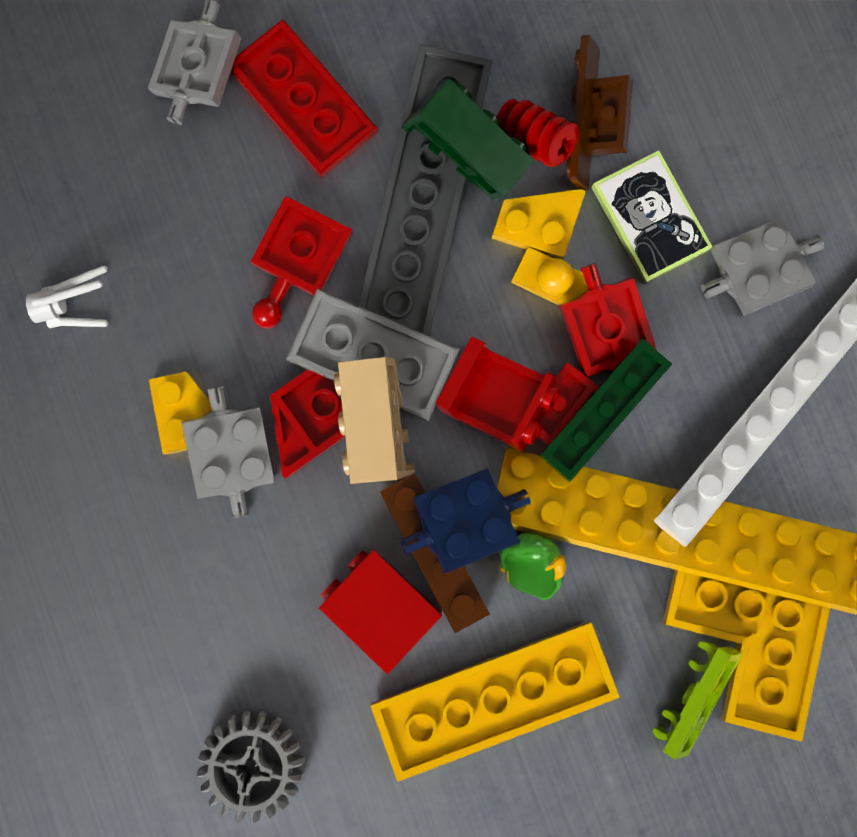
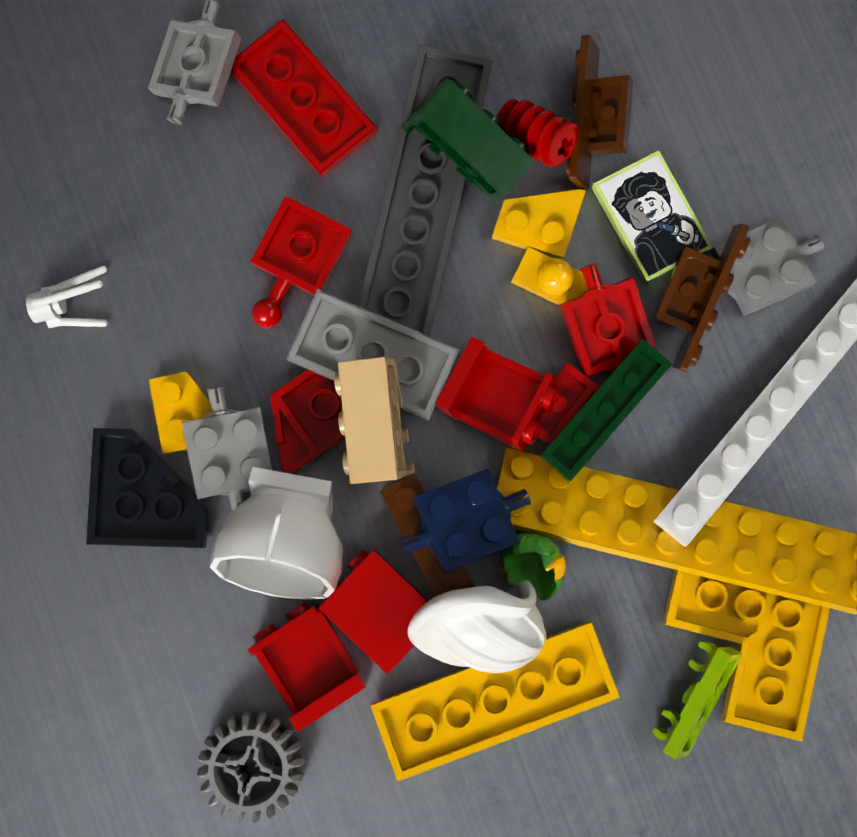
(139, 497): none -> black plate
(281, 538): none -> white plate
(308, 664): none -> red panel
(481, 628): none -> white piece
(694, 291): none -> reddish brown bracket

